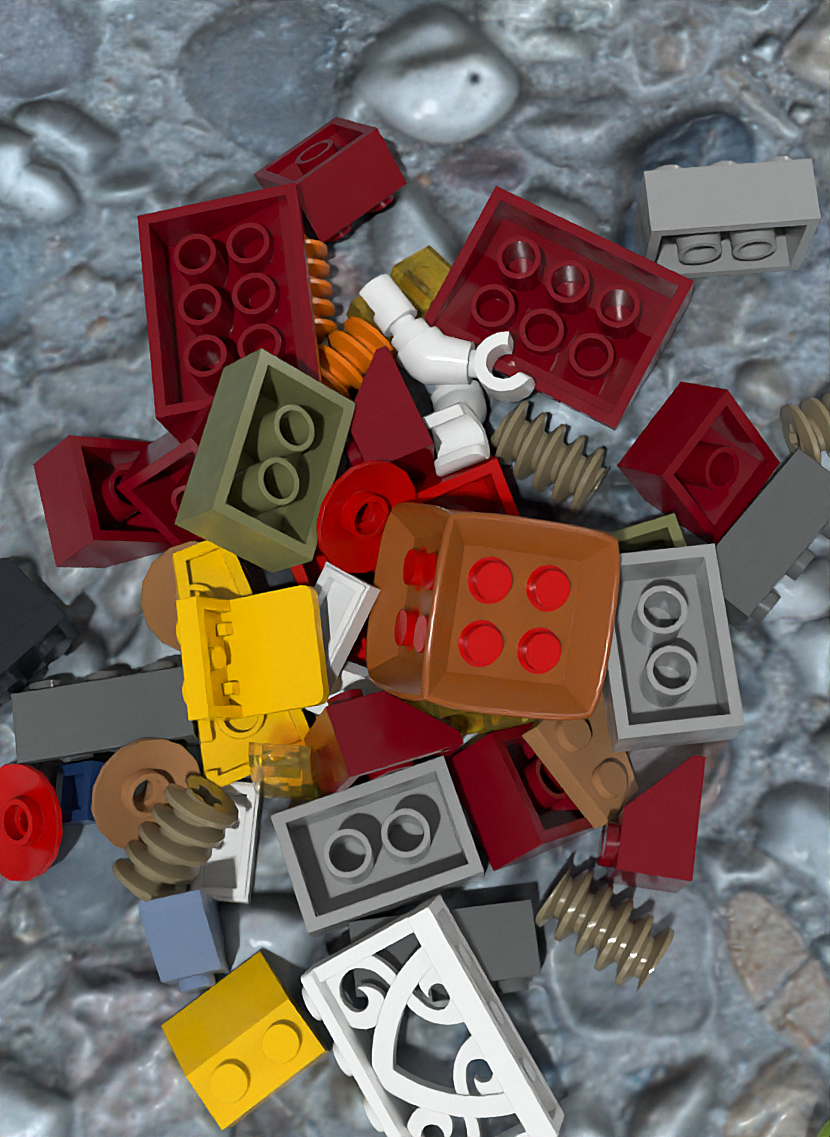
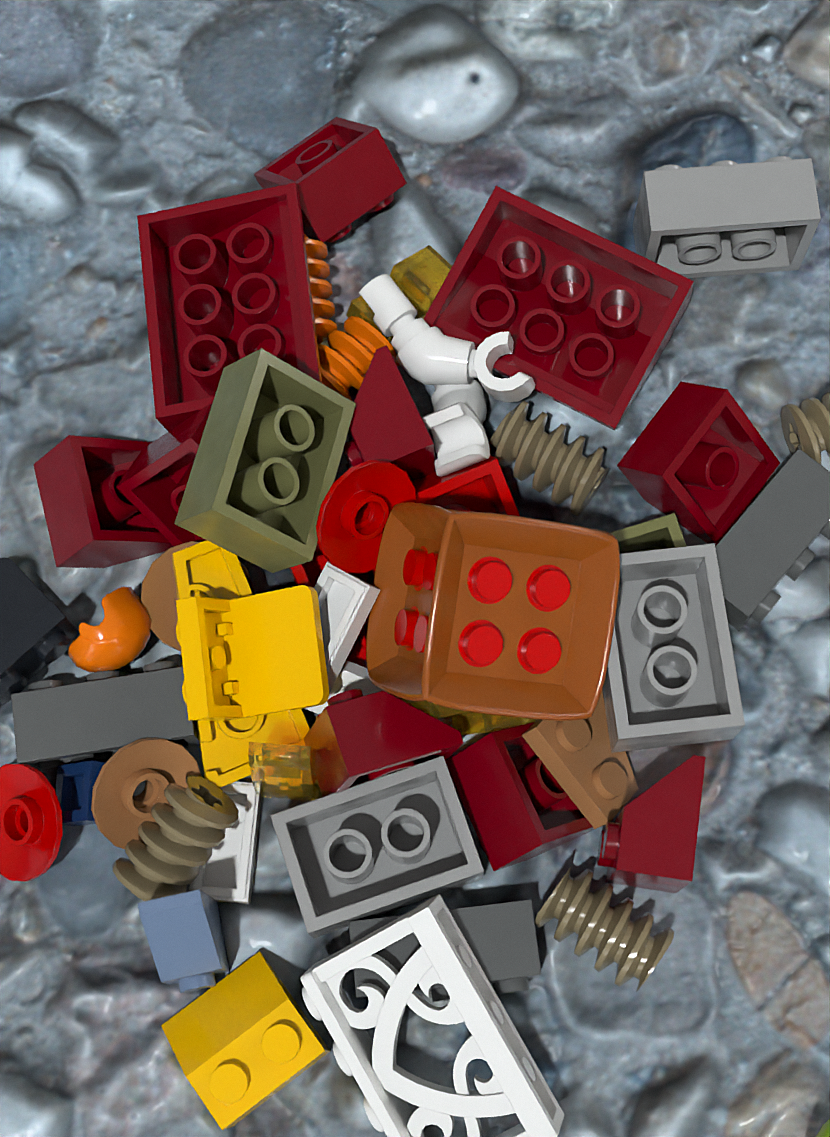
(117, 638): none -> orange hair

